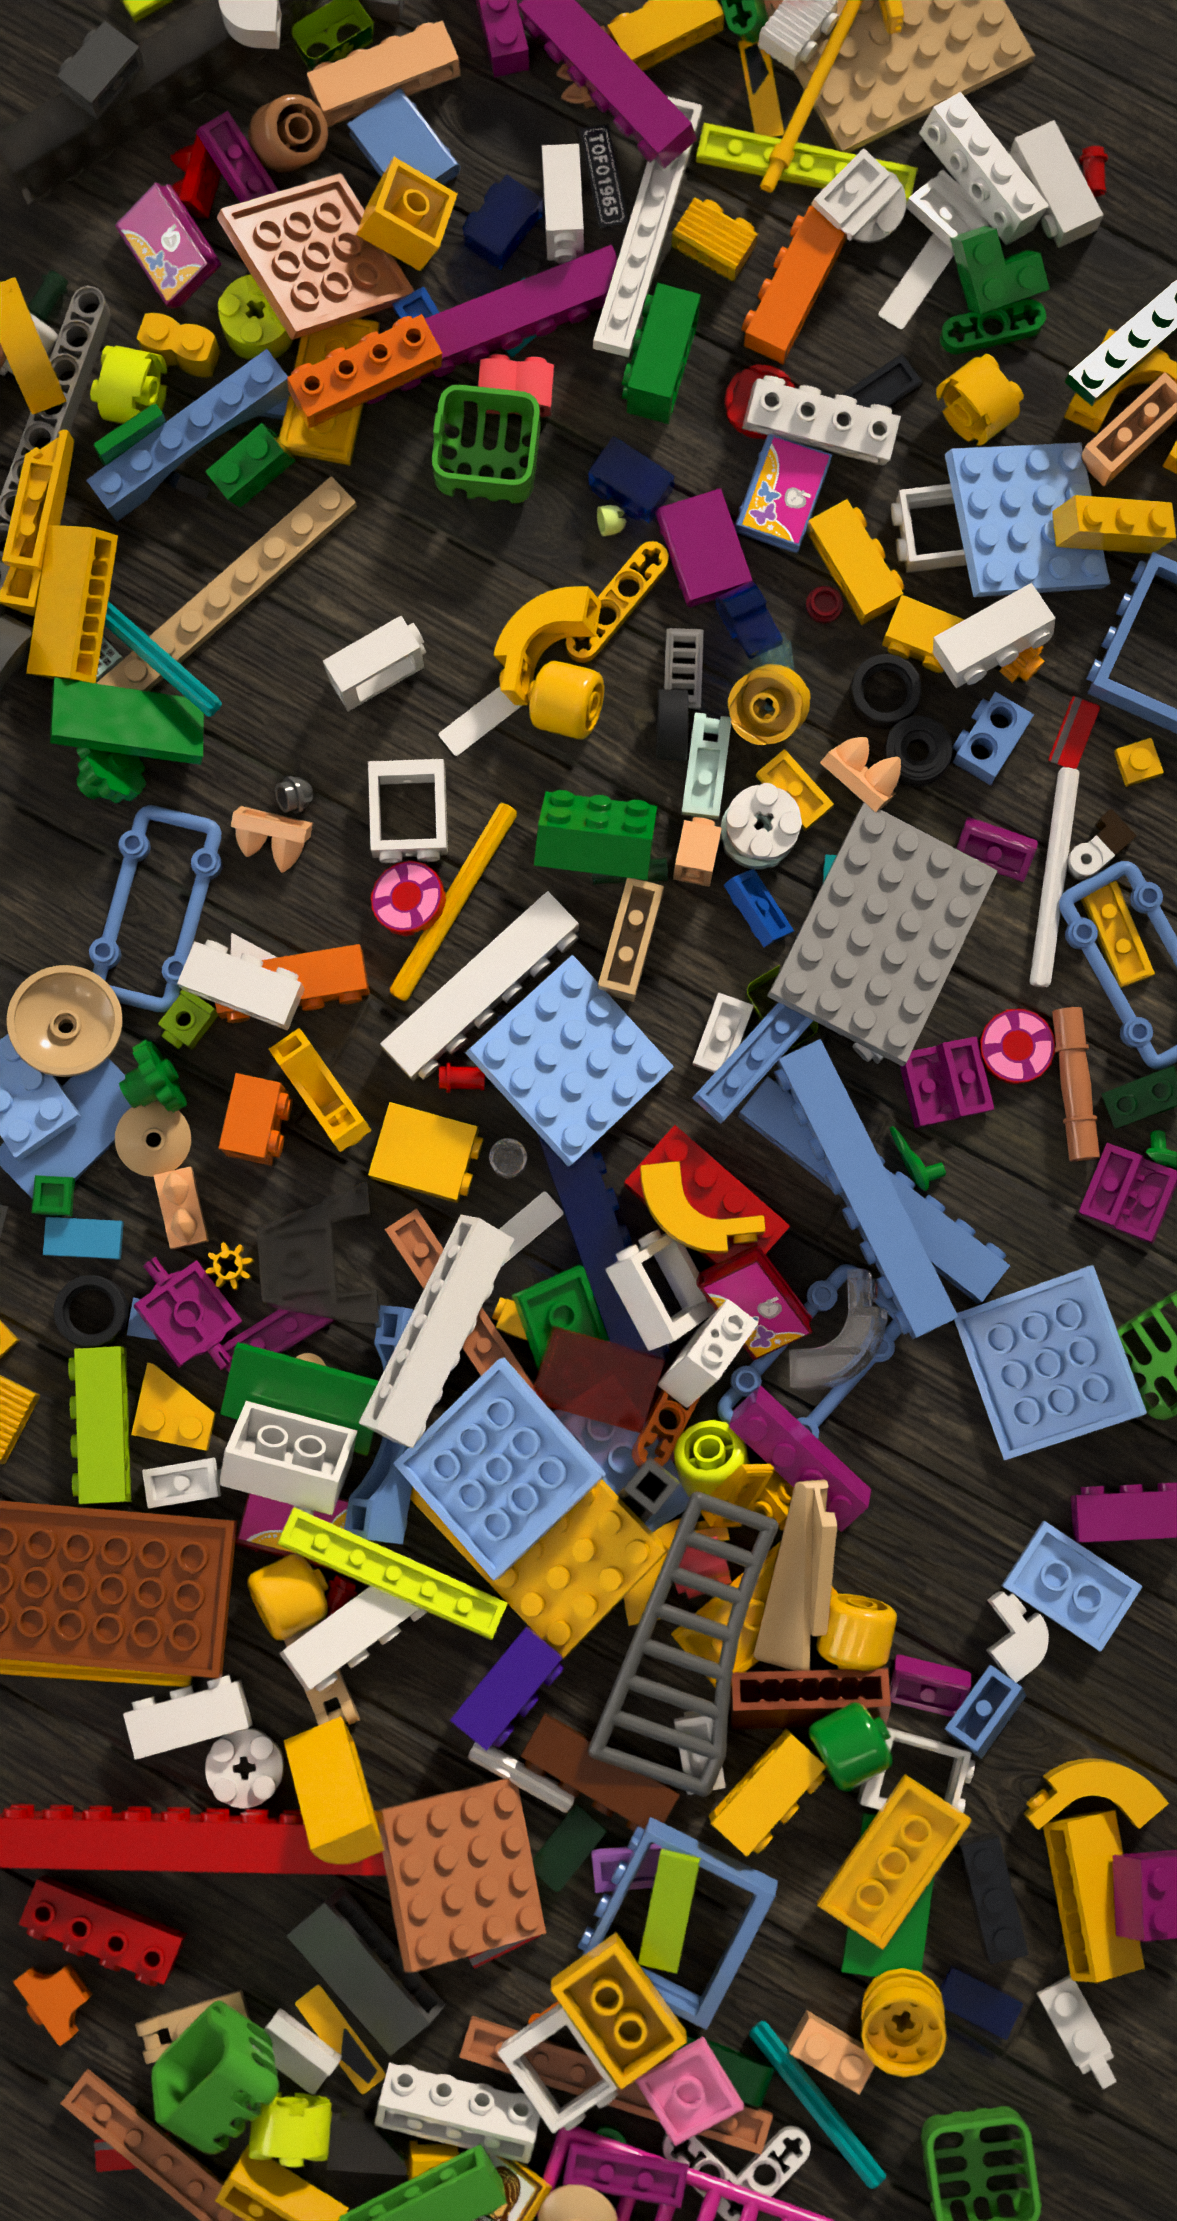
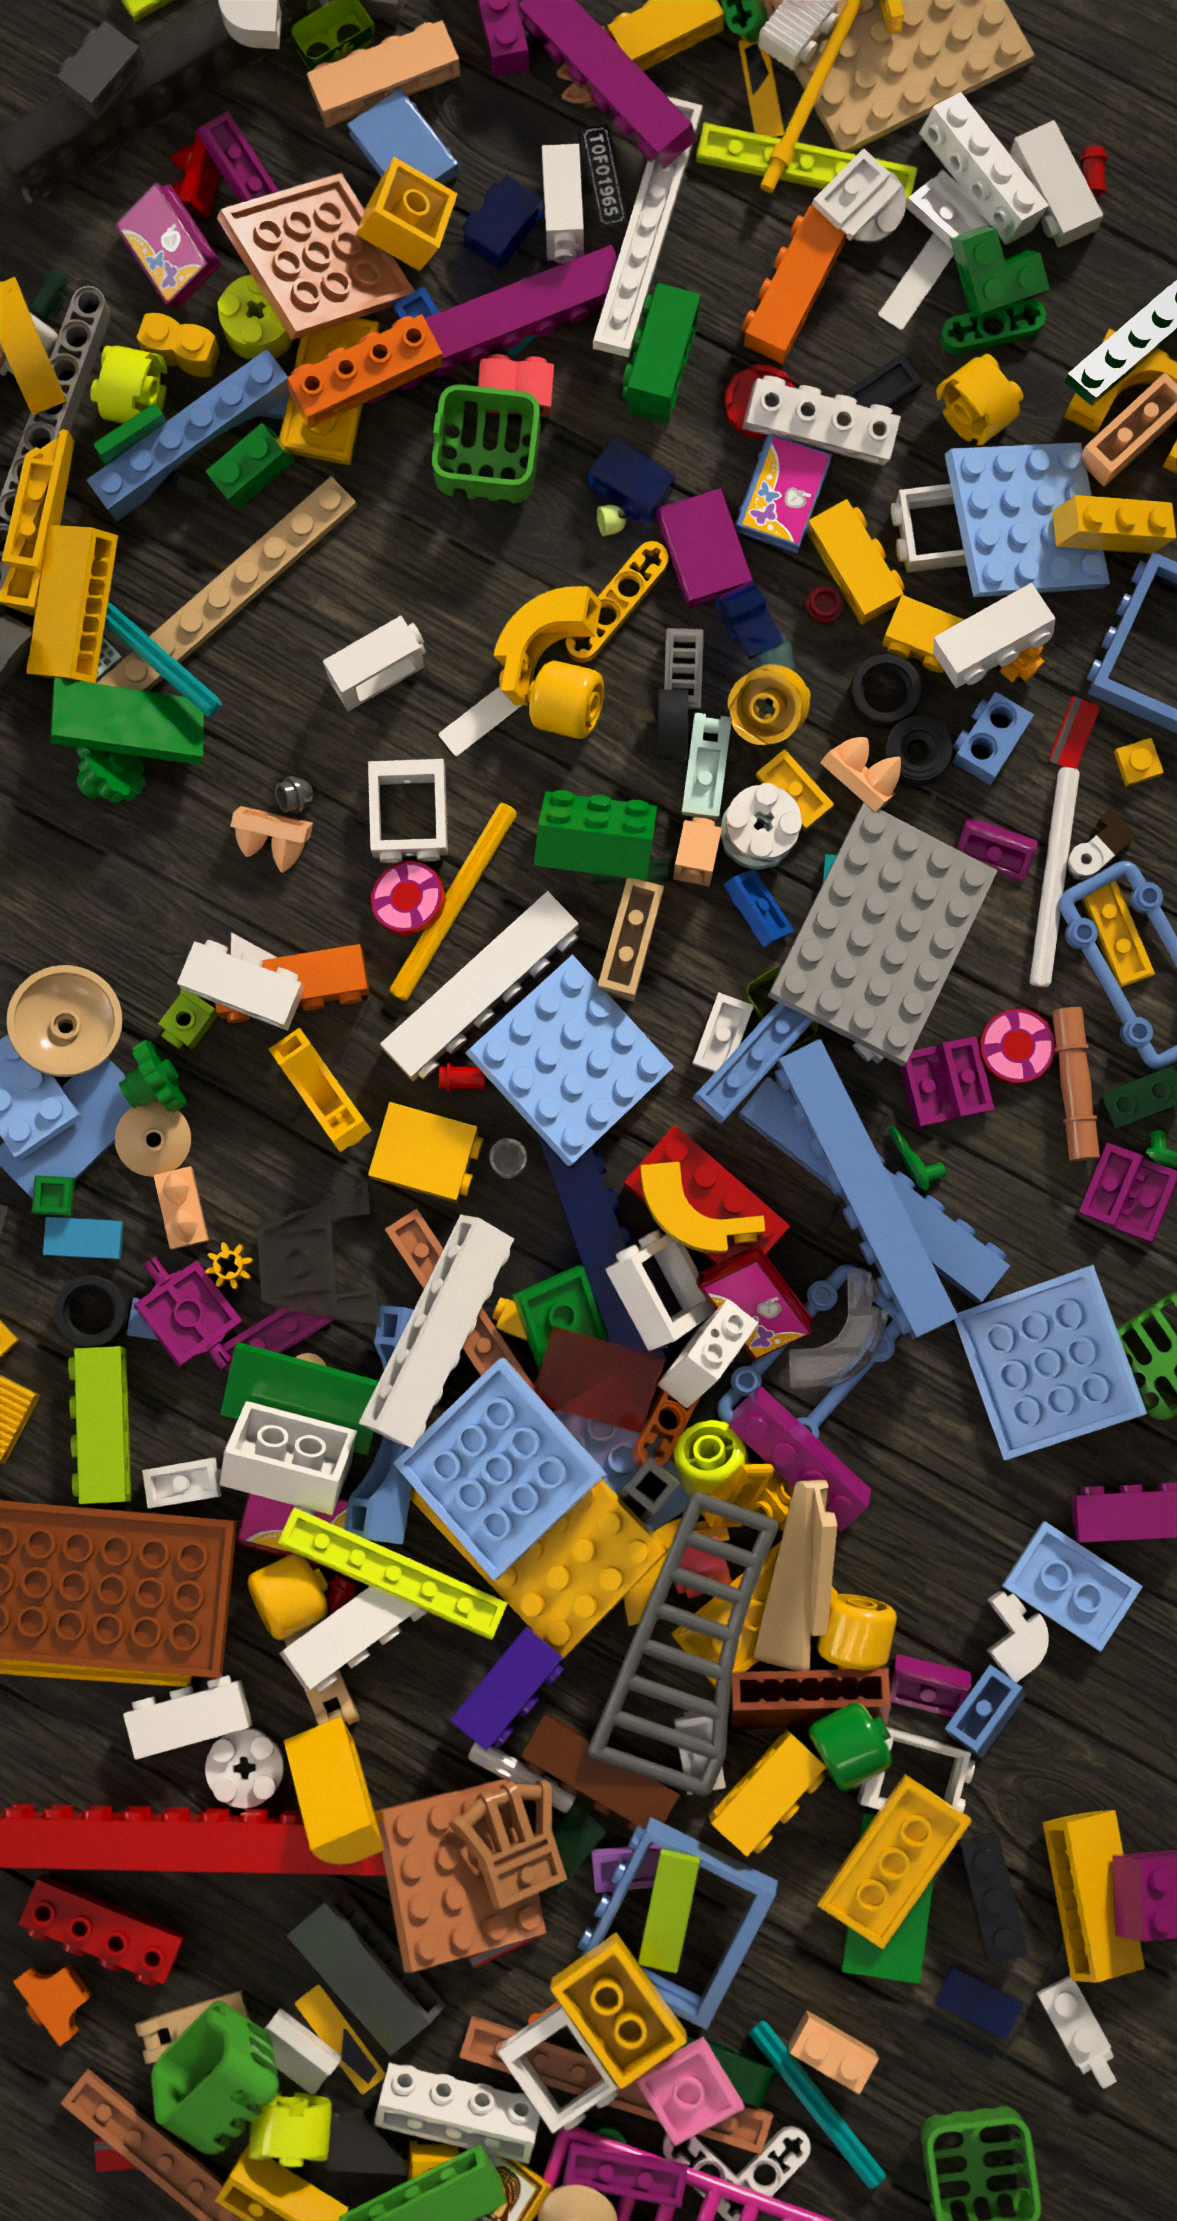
(135, 848): medium blue bar -> none
(171, 1412): yellow wing -> none
(255, 1119): orange brick -> none
(283, 126): medium nougat head -> none
(517, 1868): none -> medium nougat plate
(531, 1222): white sticker -> none
(714, 238): yellow brick -> none
(909, 2041): yellow wheel -> none
(1096, 1777): yellow arch -> none

